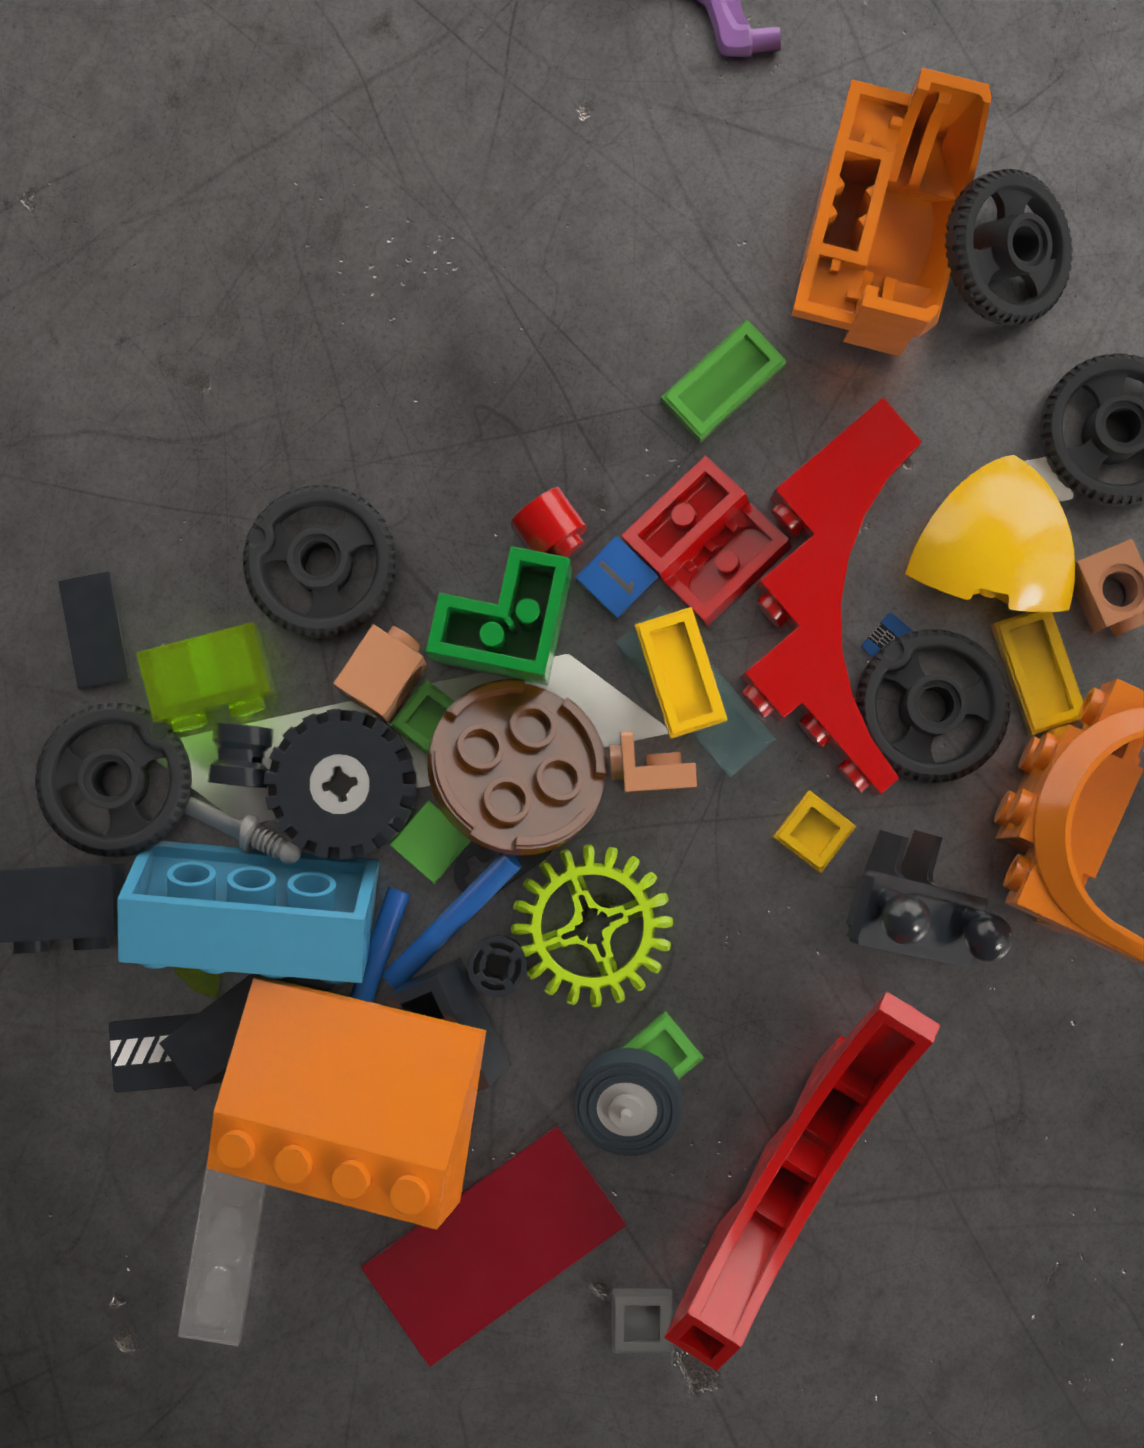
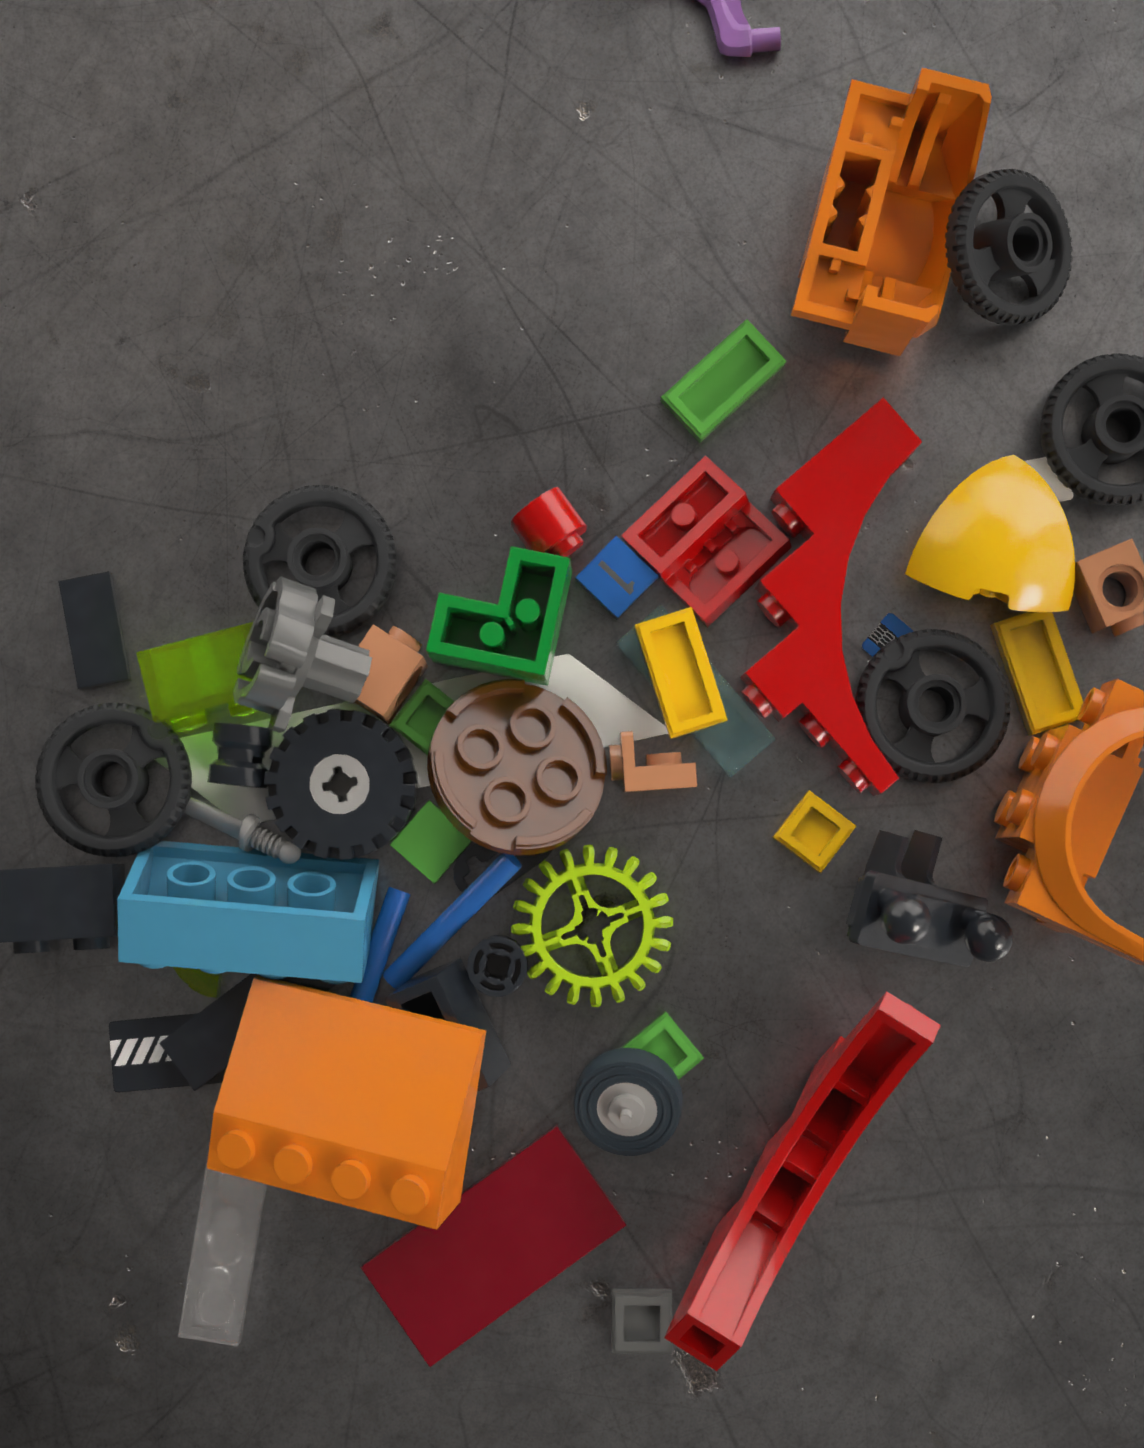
(291, 652): none -> dark grey piece

